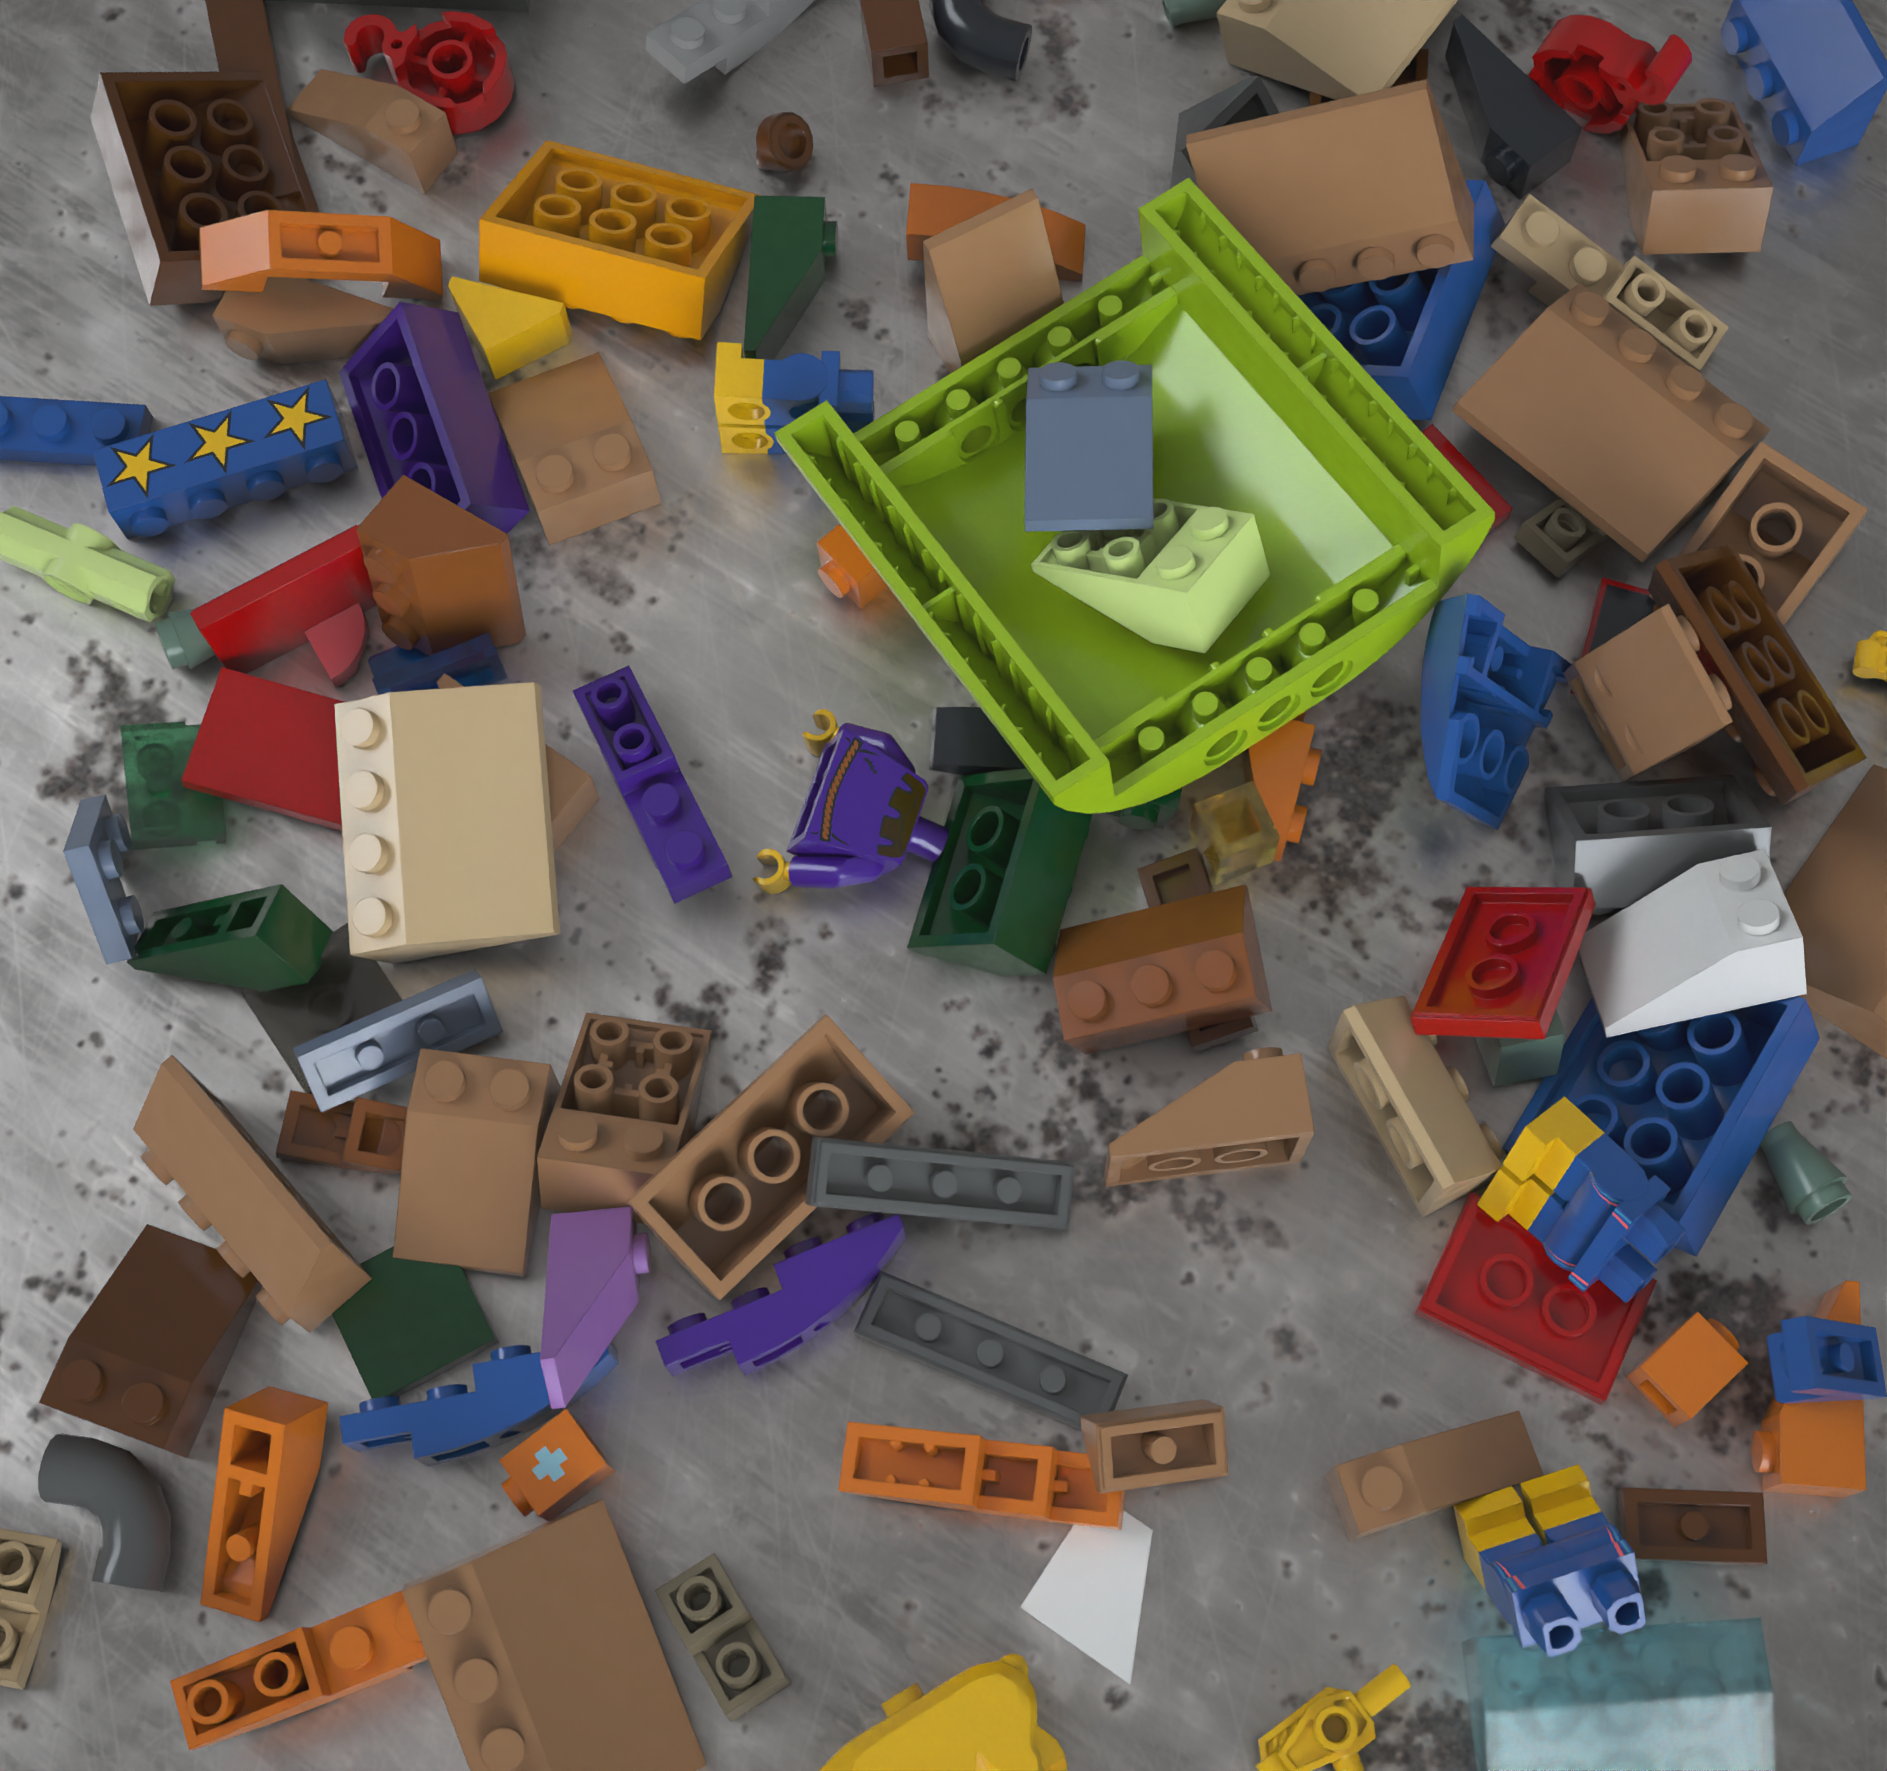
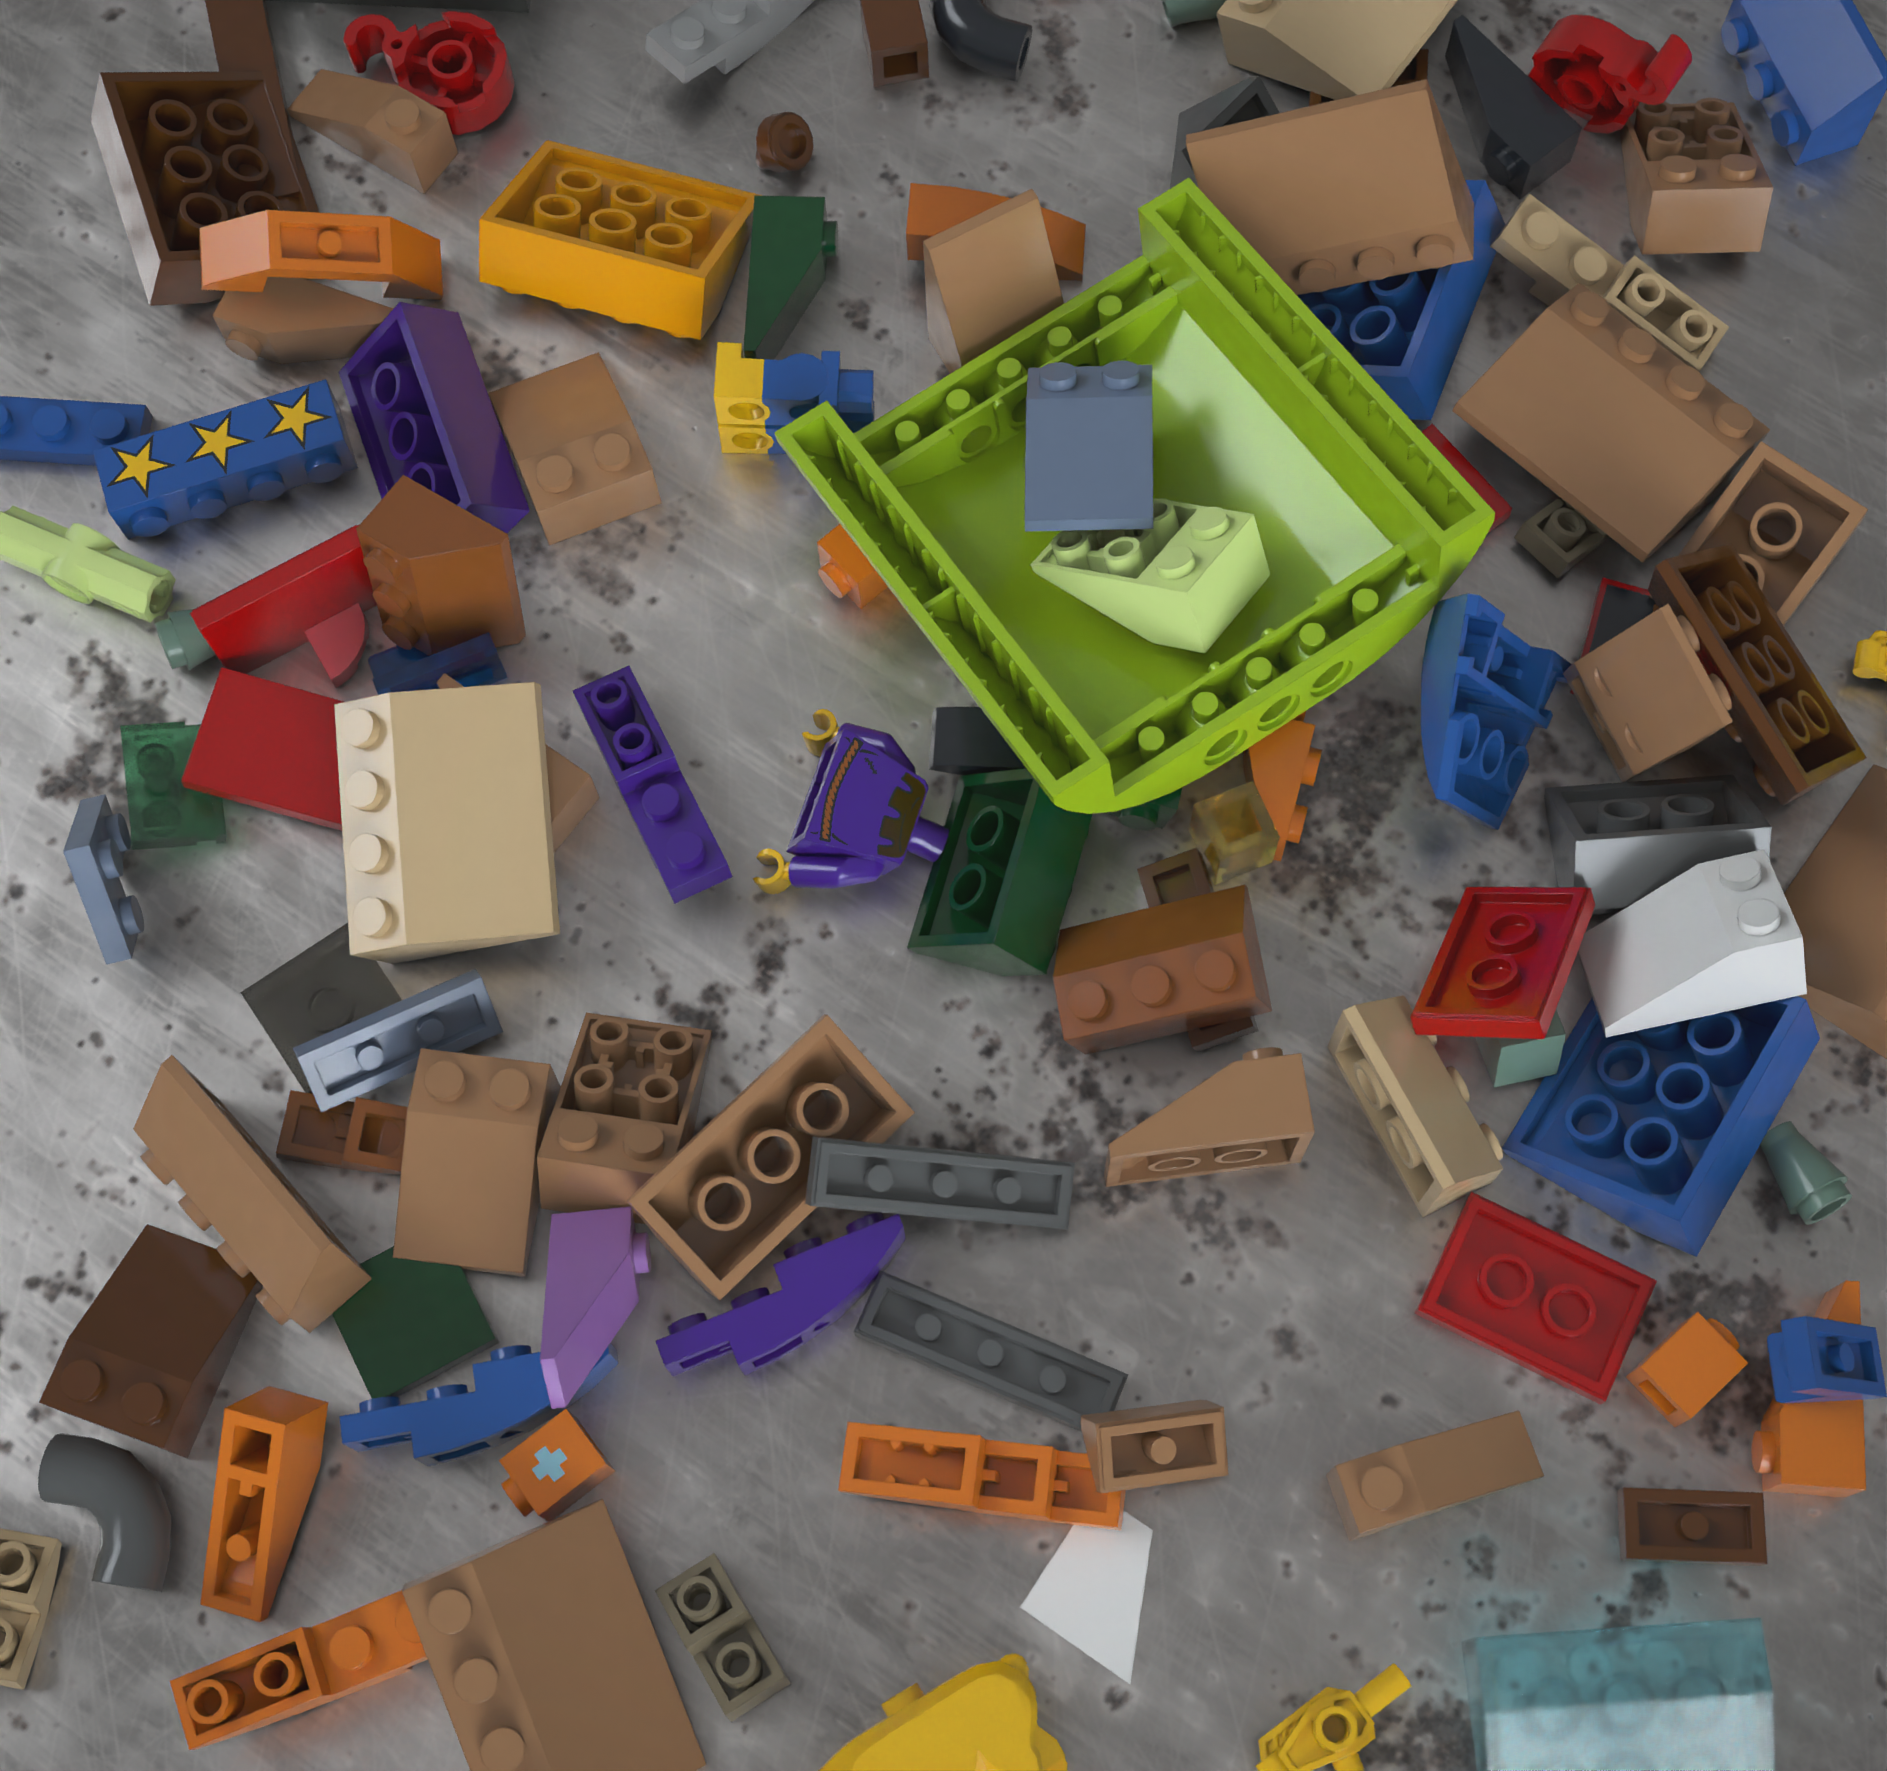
(238, 940): dark green slope -> none
(509, 325): yellow slope -> none
(1556, 1566): blue hips -> none
(1584, 1201): blue hips -> none

